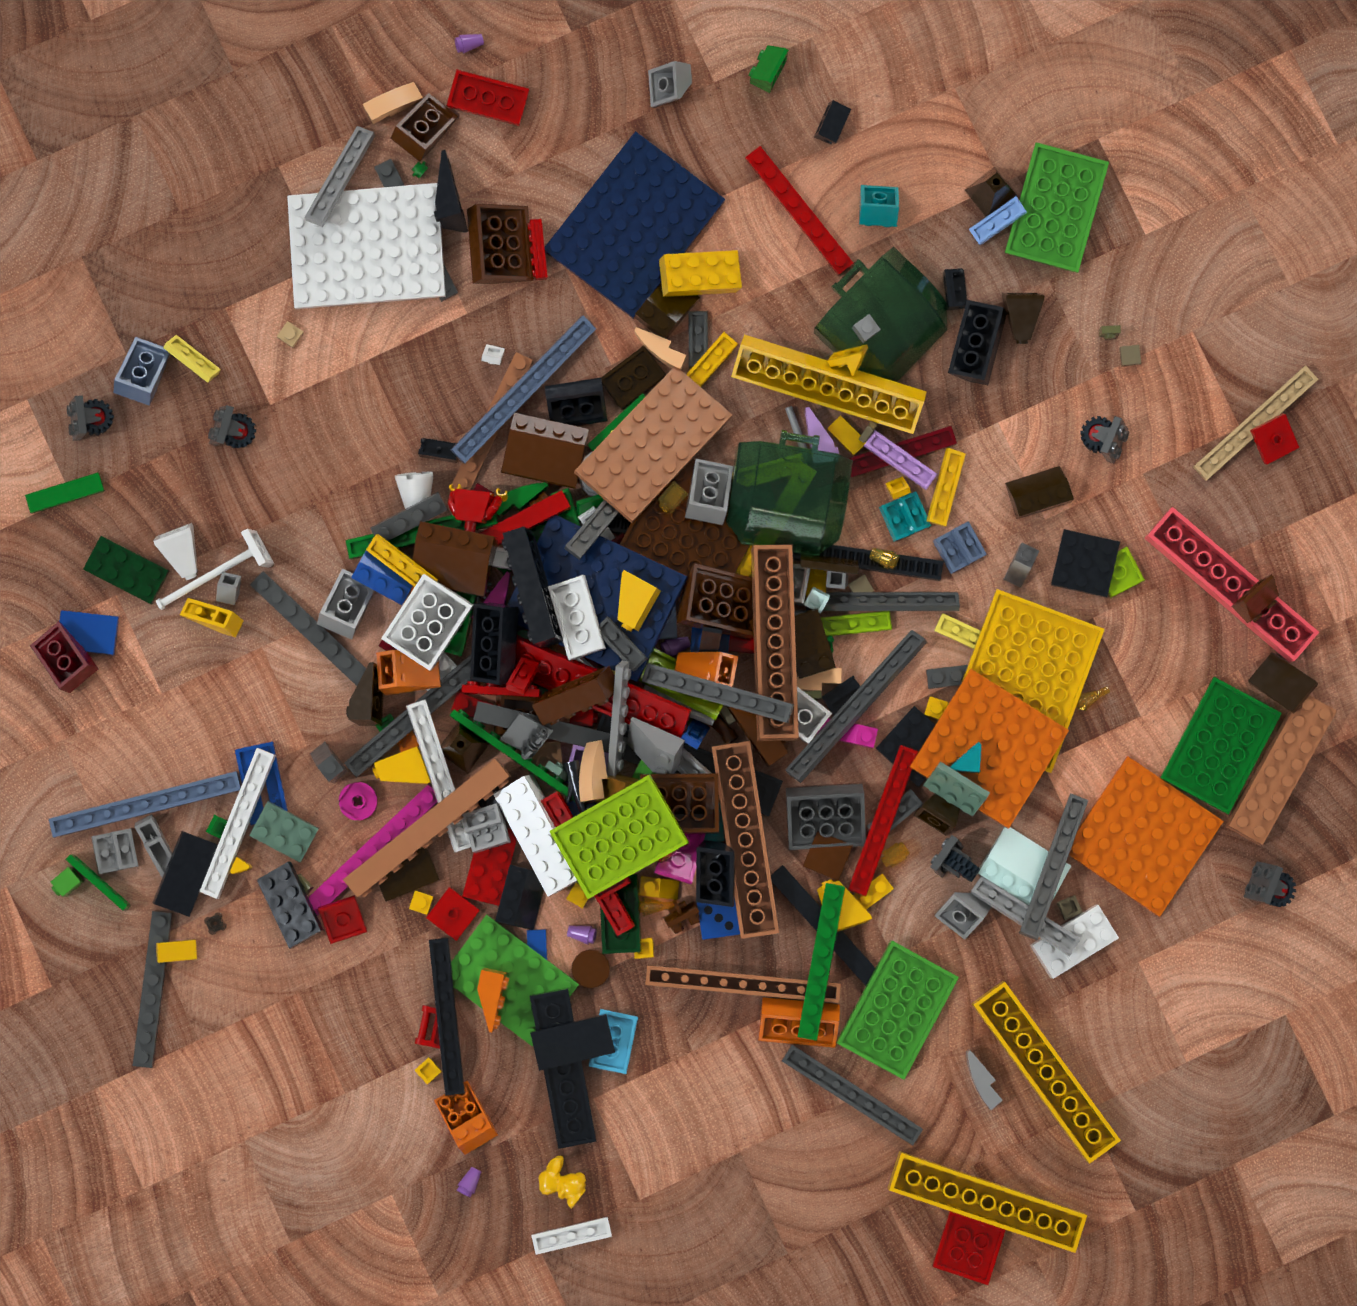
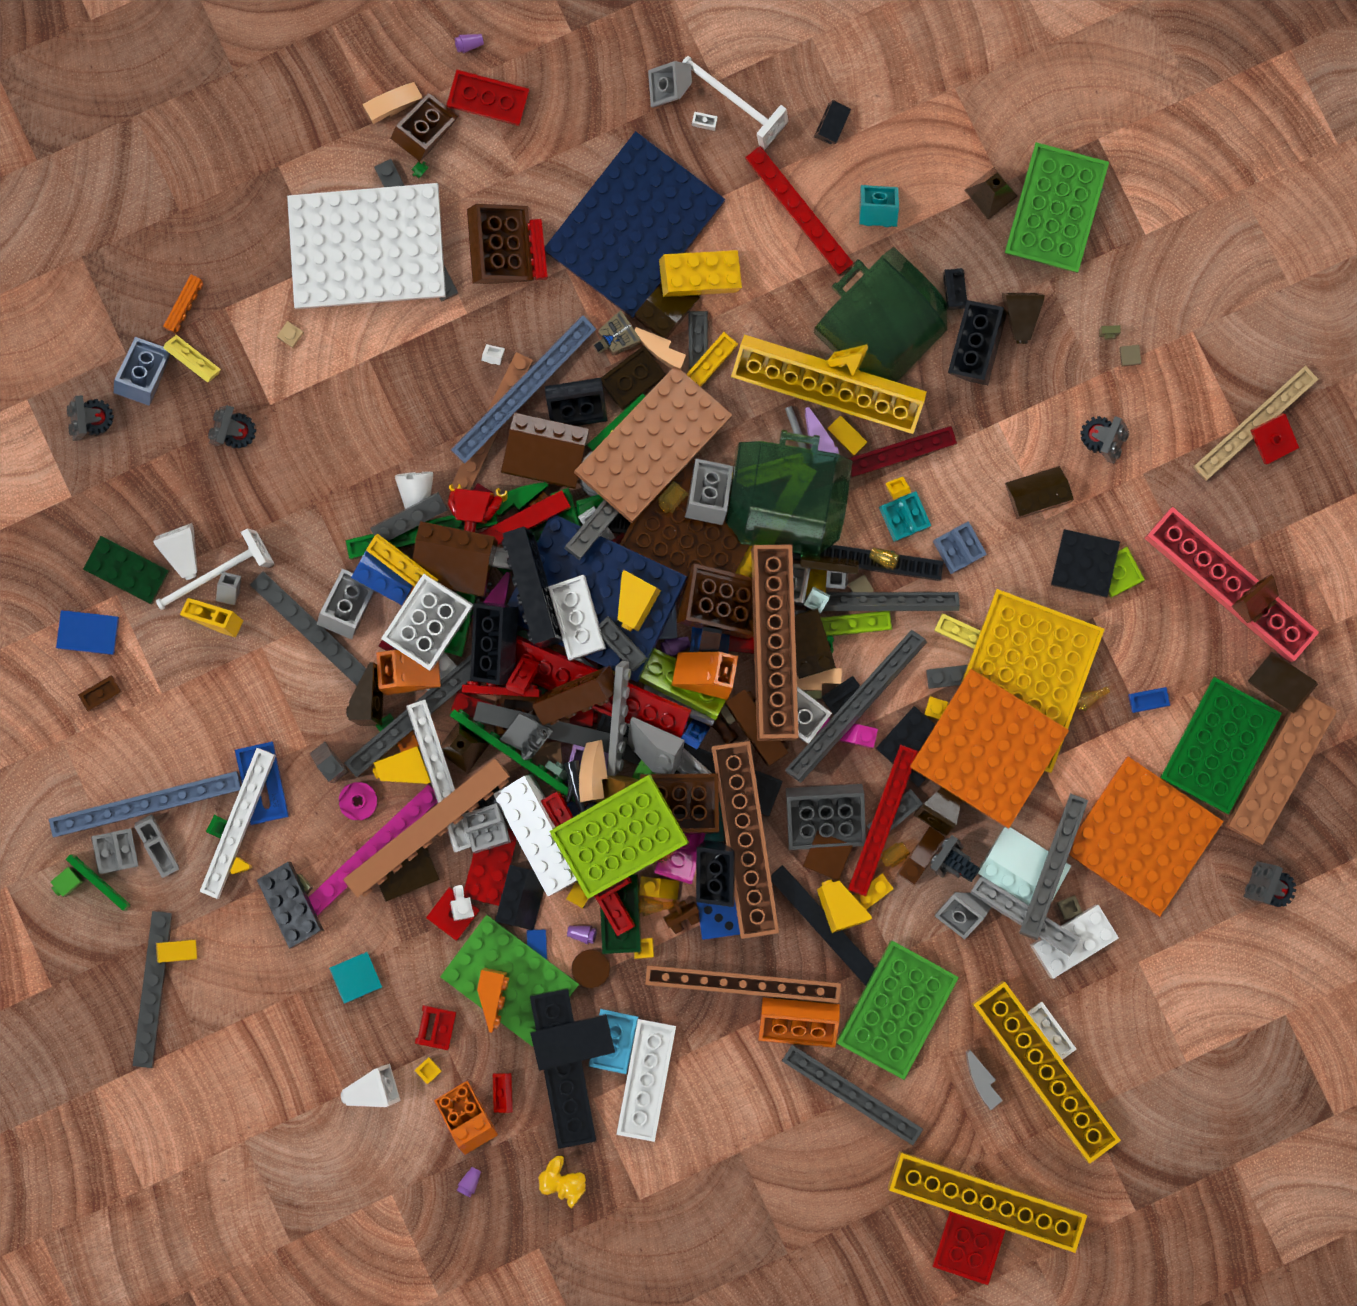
(63, 658): dark red slope -> none
(64, 493): green tile -> none
(99, 693): none -> reddish brown plate
(183, 304): none -> orange piece
(185, 874): black piece -> none
(210, 923): clear smoke plate -> none
(284, 831): sand green plate -> none
(339, 176): light grey plate -> none
(342, 919): red plate -> none
(355, 977): none -> teal slope
(373, 1089): none -> white slope
(421, 902): yellow plate -> none
(437, 450): black hinge -> none
(446, 1016): black tile -> none
(447, 198): black wedge -> none
(461, 906): none -> white plate
(502, 1093): none -> red plate
(571, 1235): white plate -> none
(617, 335): none -> dark tan torso
(646, 1080): none -> white plate
(704, 121): none -> white piece
(718, 693): dark grey plate -> none
(769, 67): green slope -> none
(771, 126): none -> white tile
(821, 961): green plate -> none
(866, 328): light grey brick -> none
(868, 431): dark tan tile -> none
(900, 460): lavender tile -> none
(921, 856): none -> reddish brown slope
(946, 487): yellow plate -> none
(956, 789): sand green plate -> none
(969, 761): teal slope -> none
(998, 220): light blue tile -> none
(1021, 564): flat silver slope -> none
(1051, 1030): none -> white plate
(1149, 700): none -> blue tile

